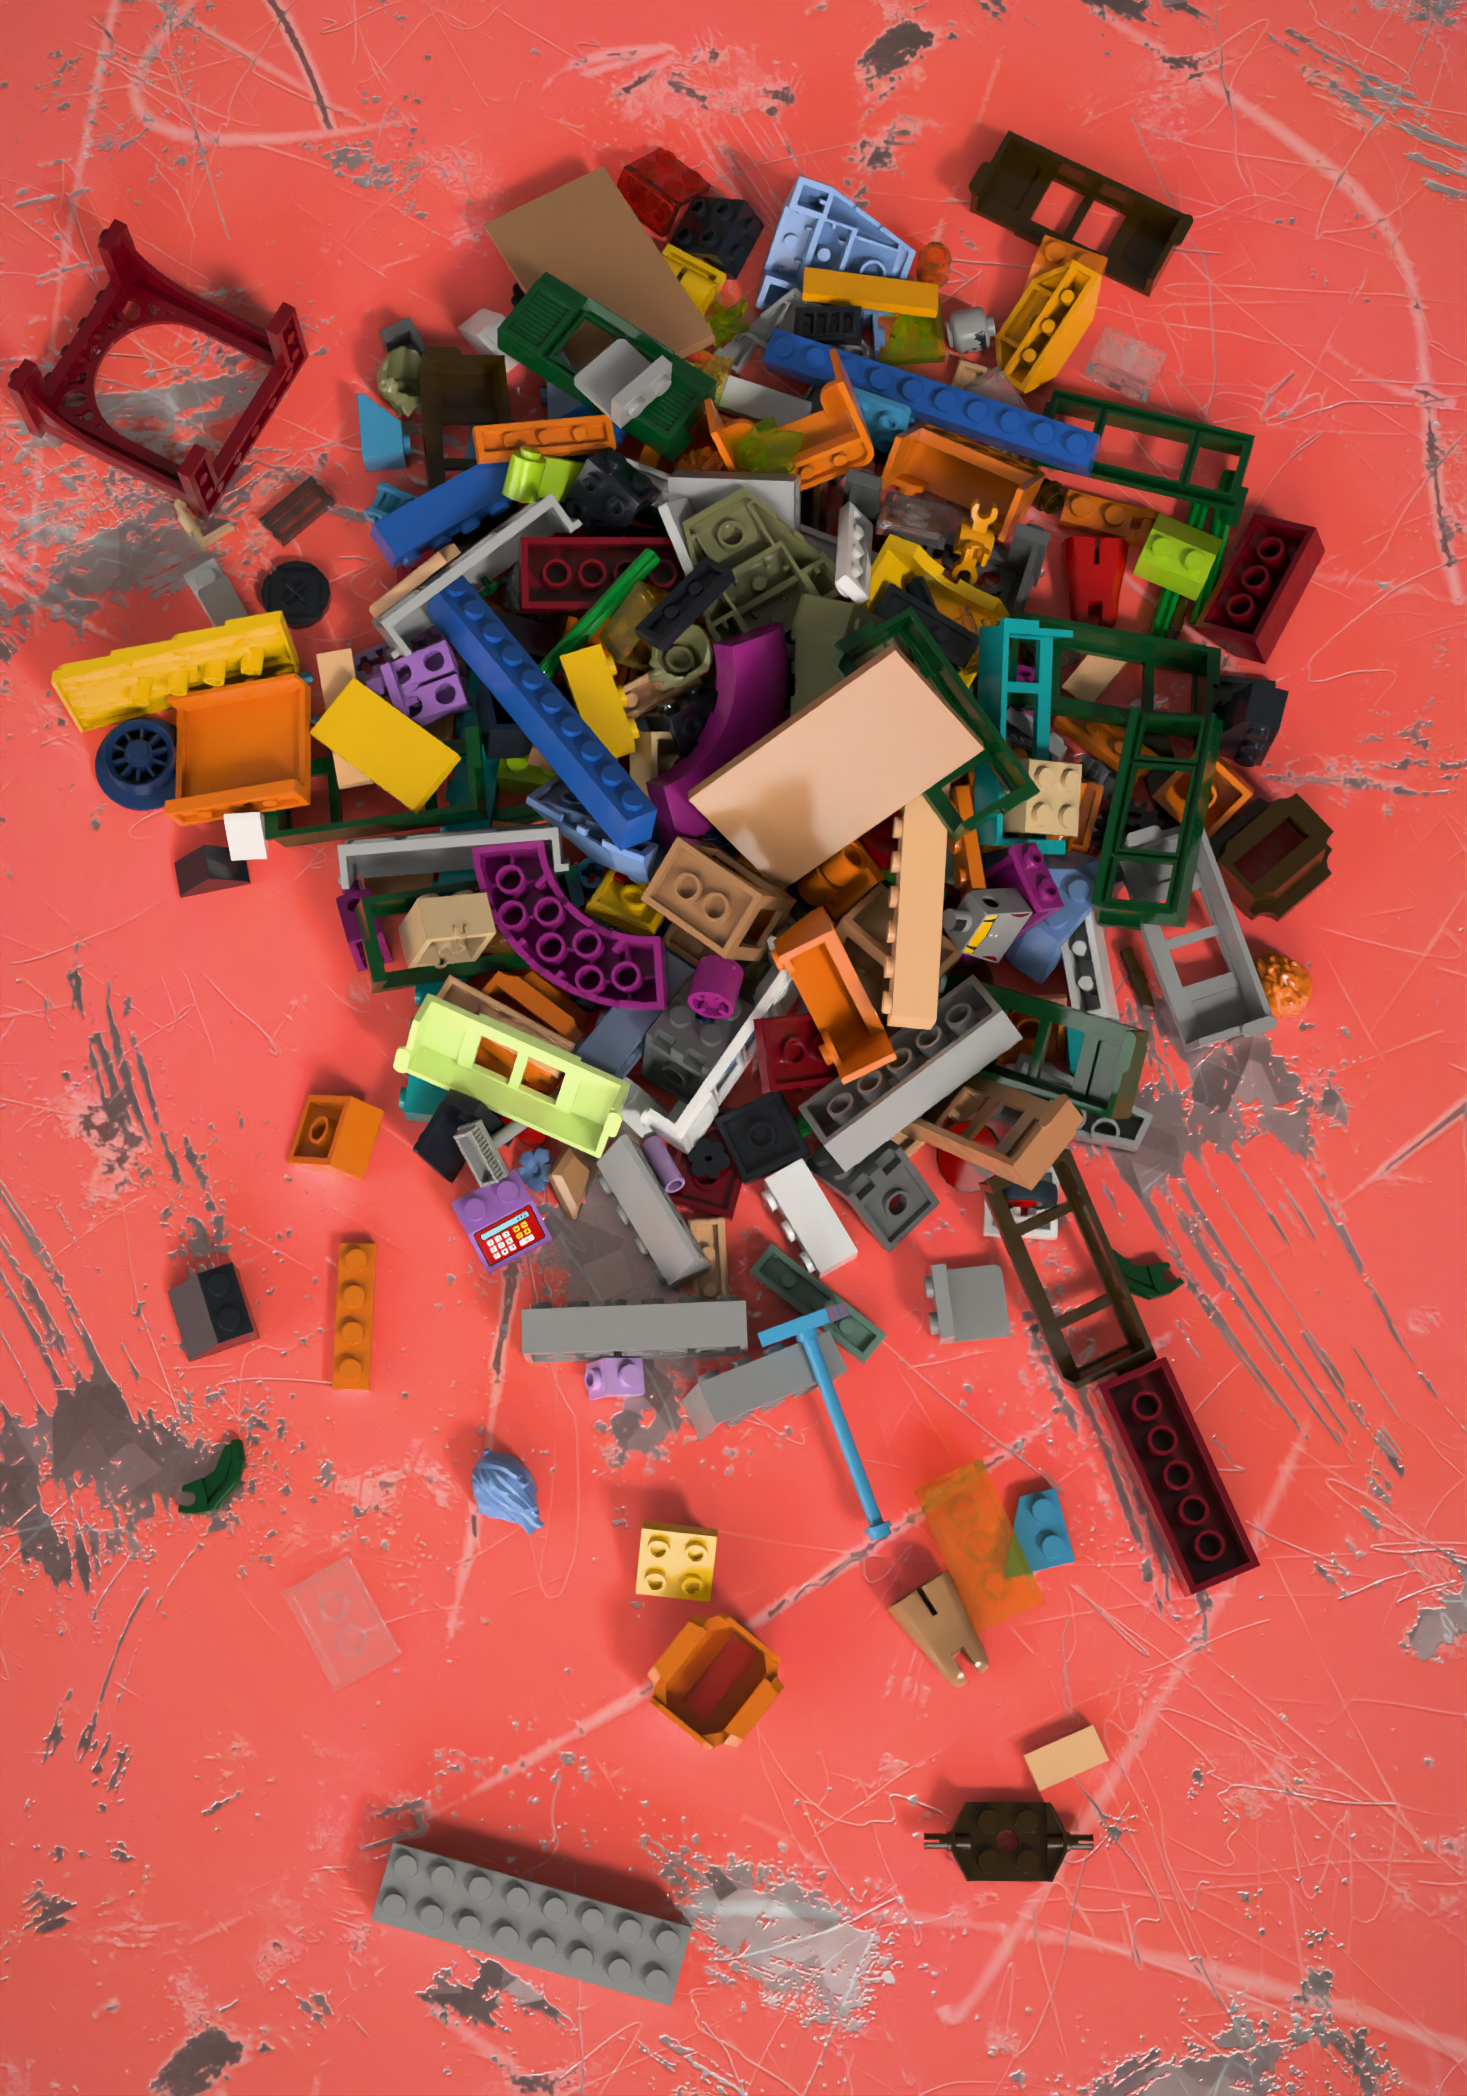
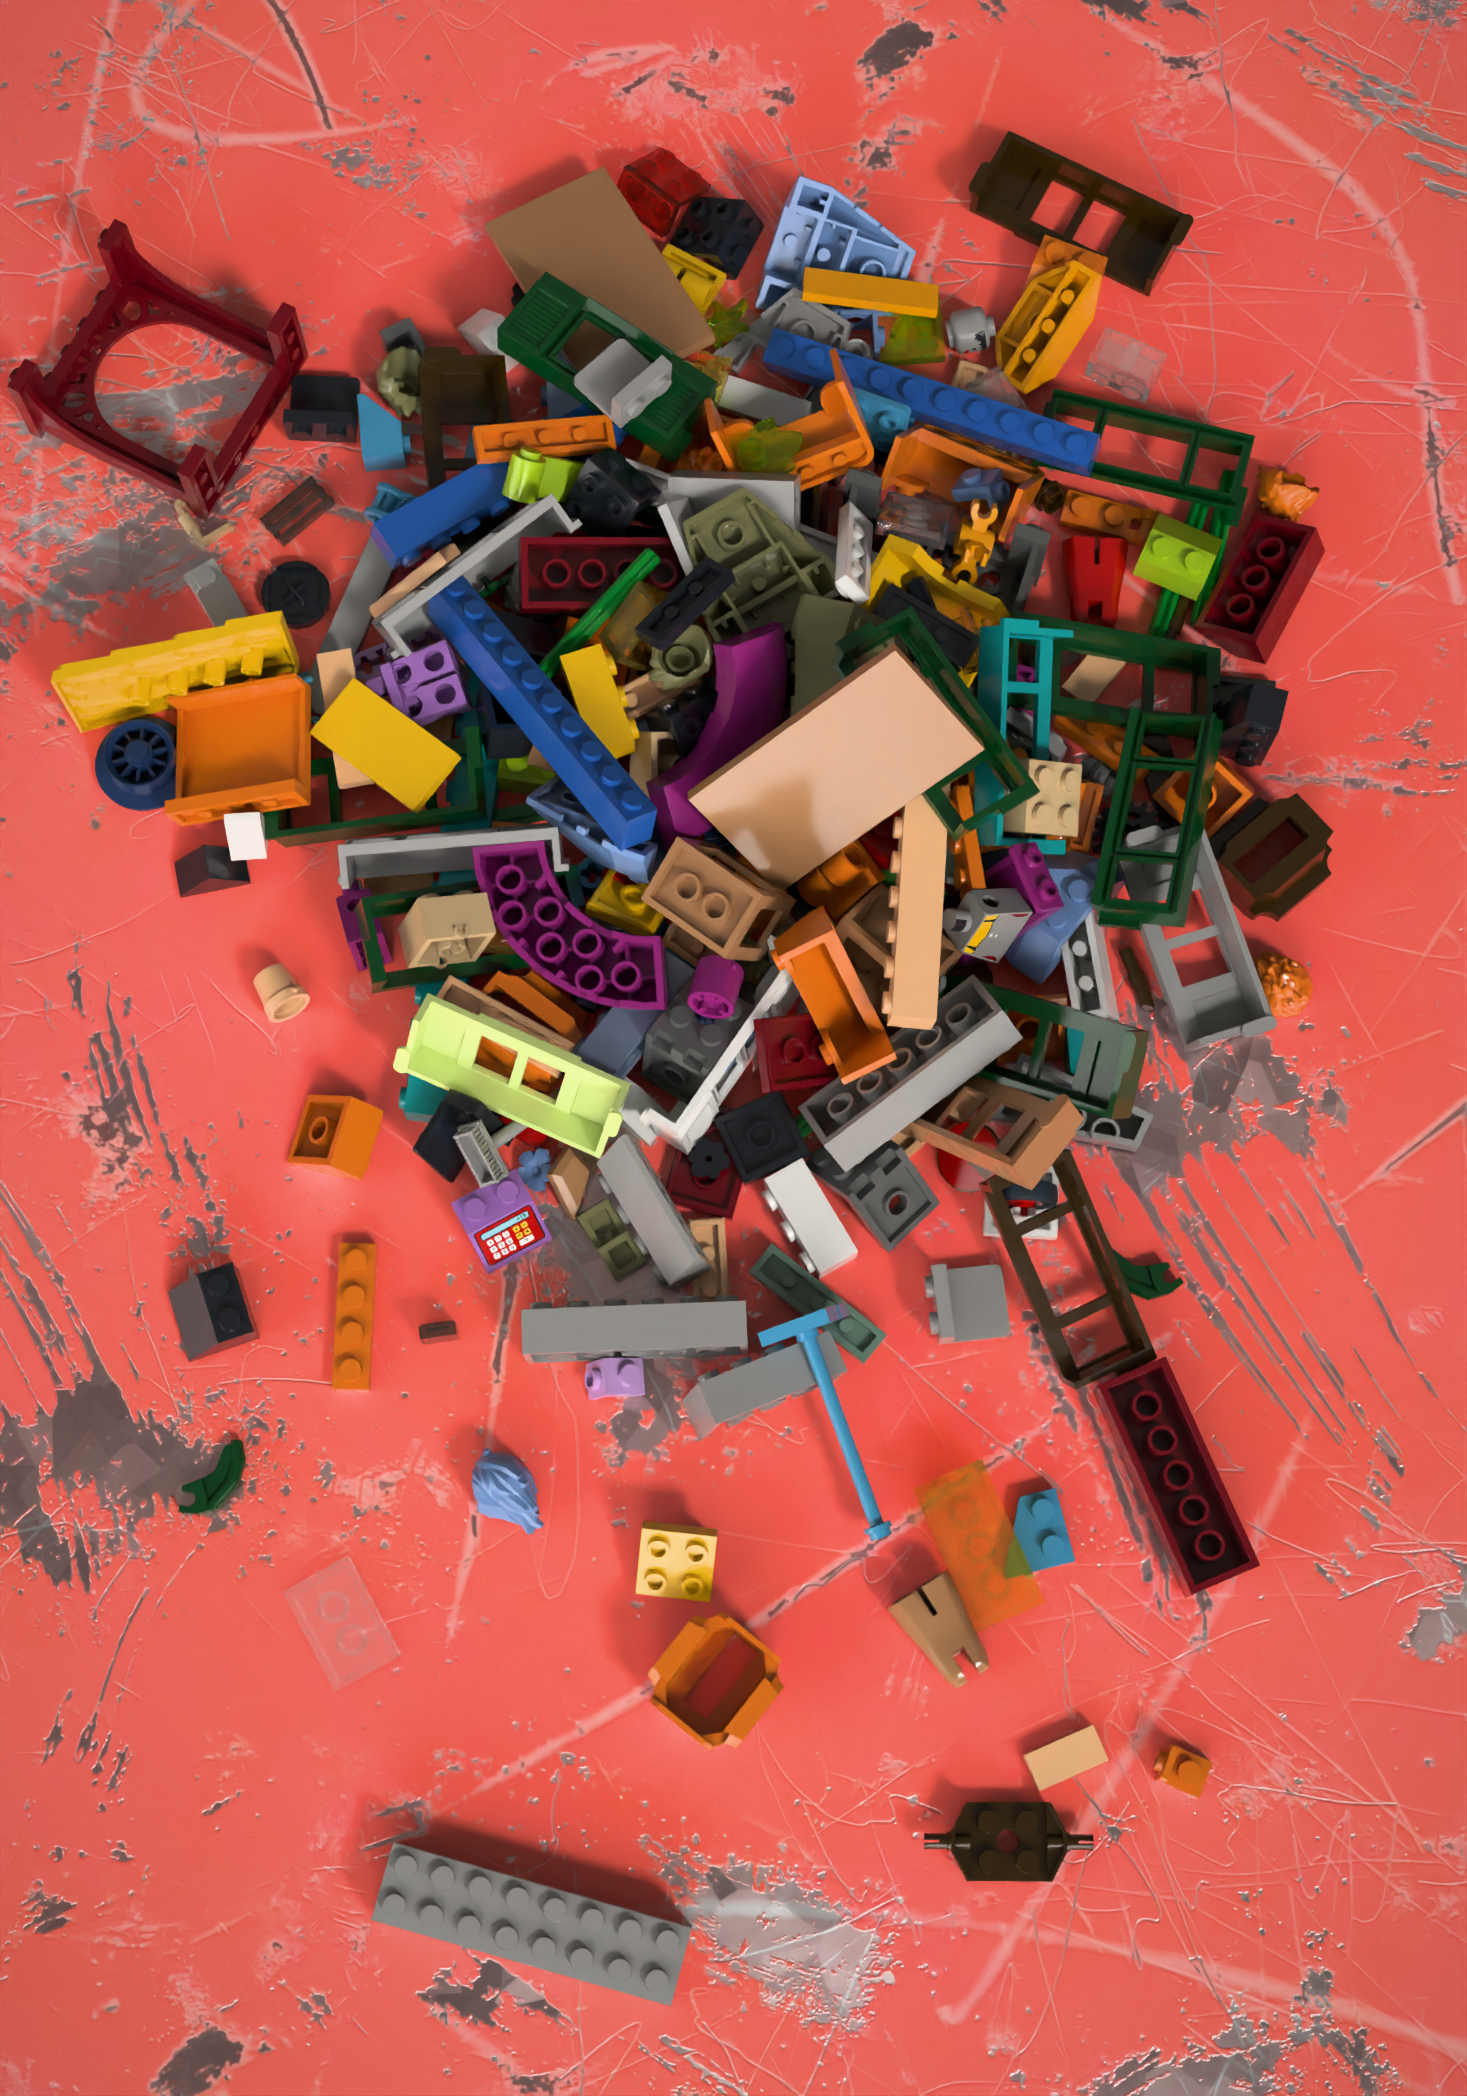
(280, 993): none -> light nougat piece
(323, 409): none -> black bracket
(353, 614): none -> light grey tile
(438, 1332): none -> clear smoke tile
(611, 1238): none -> olive slope
(663, 1164): lavender axle -> none
(854, 313): black slope -> none
(934, 264): clear orange brick -> none
(982, 485): none -> medium blue bracket
(1182, 1769): none -> orange bracket
(1285, 493): none -> orange hair

